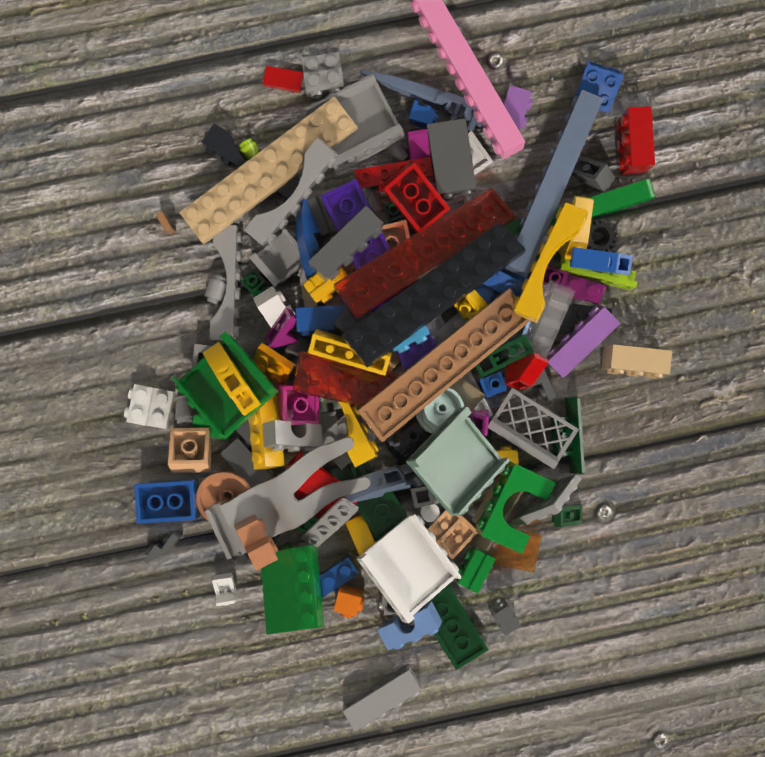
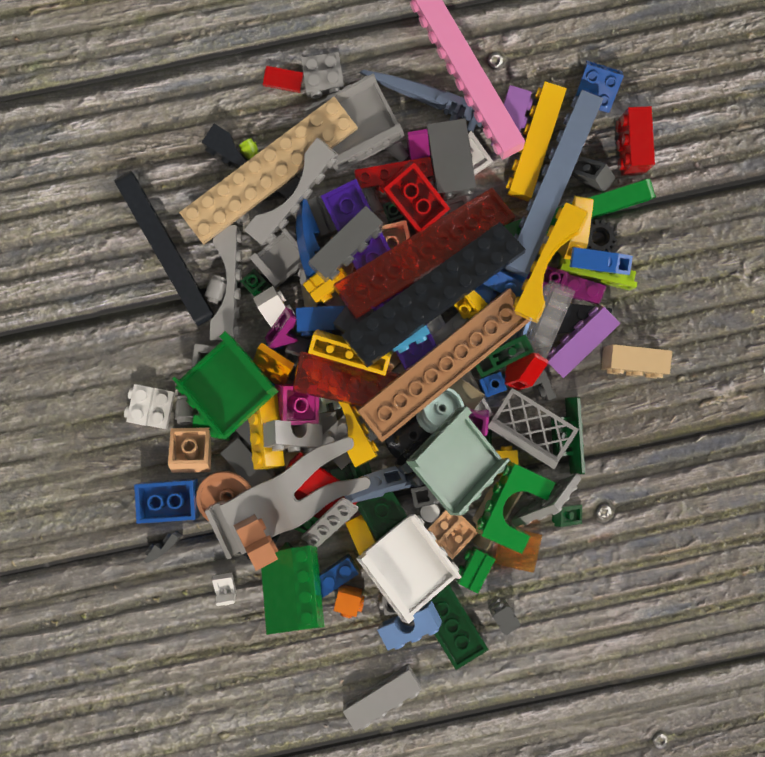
(164, 248): none -> black beam
(165, 223): medium nougat tile -> none
(231, 378): yellow slope -> none
(422, 115): blue brick -> none
(536, 141): none -> yellow brick

